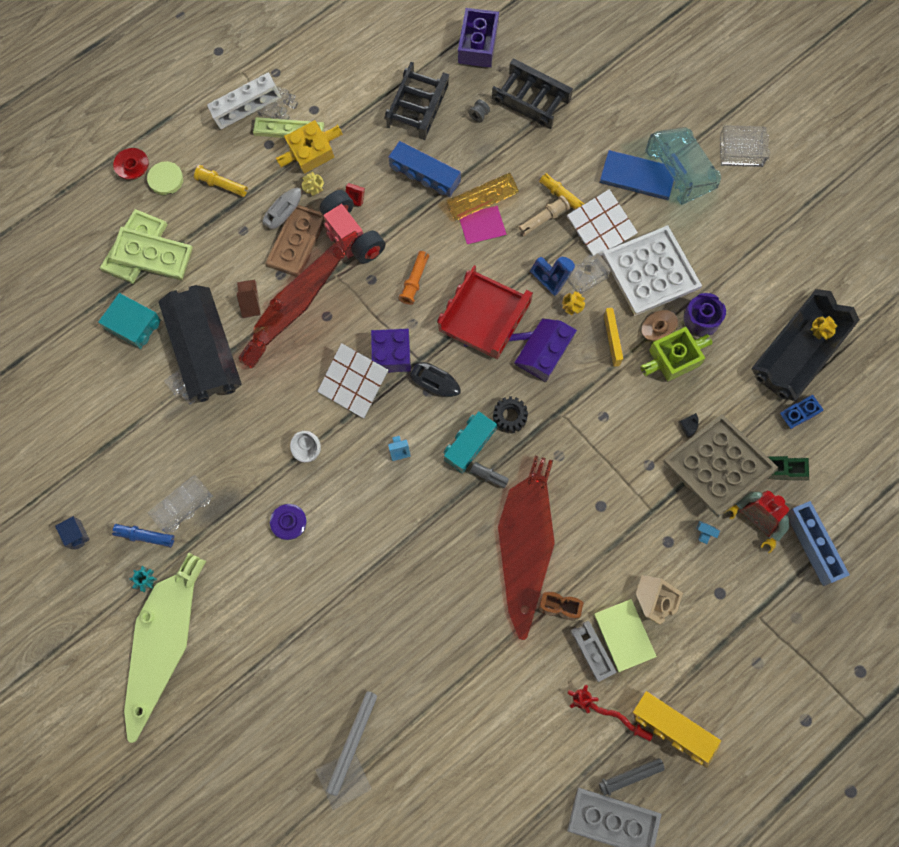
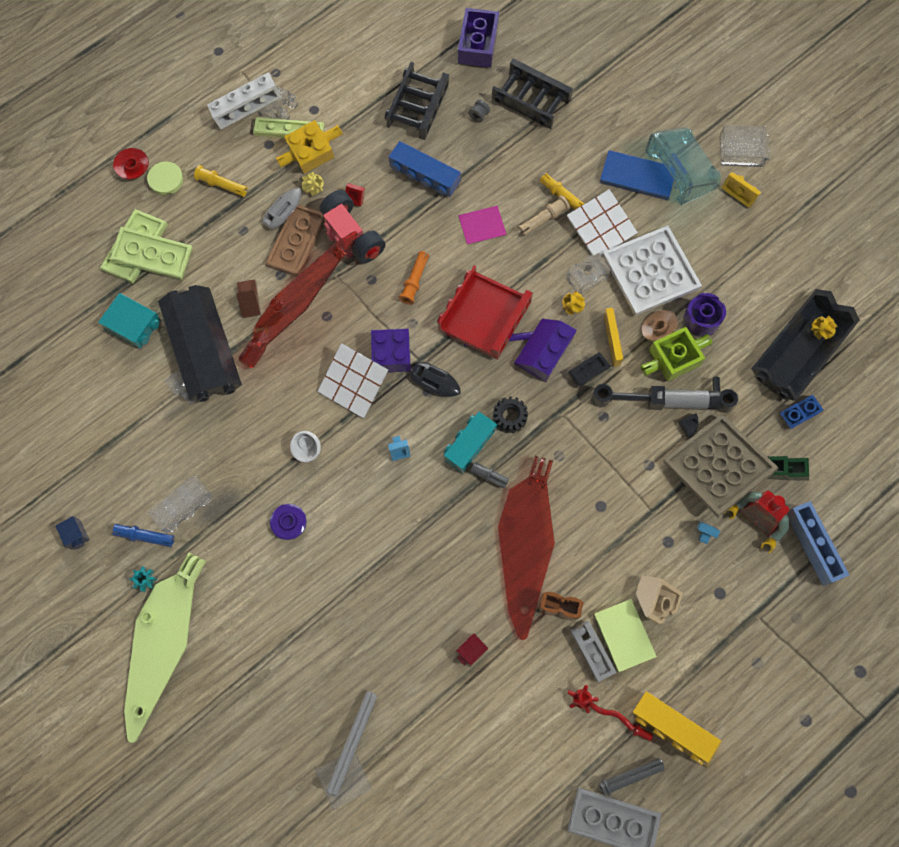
(471, 650): none -> dark red brick
(482, 196): clear yellow slope -> none
(553, 277): blue brick -> none
(589, 369): none -> black plate
(661, 398): none -> black piece
(740, 189): none -> yellow tile

